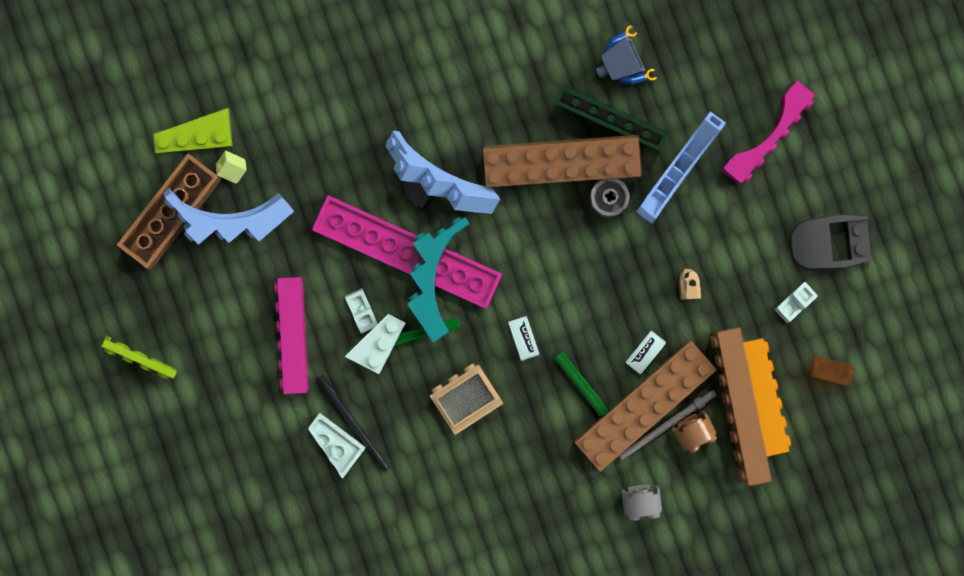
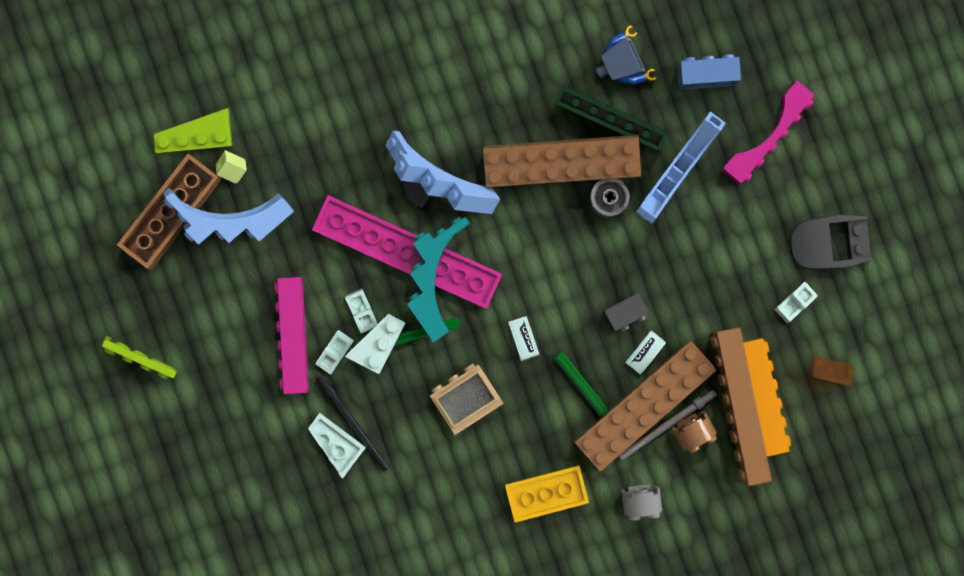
(334, 352): none -> light aqua slope
(547, 493): none -> yellow plate
(626, 312): none -> dark grey brick
(689, 285): tan rock -> none
(708, 72): none -> medium blue brick

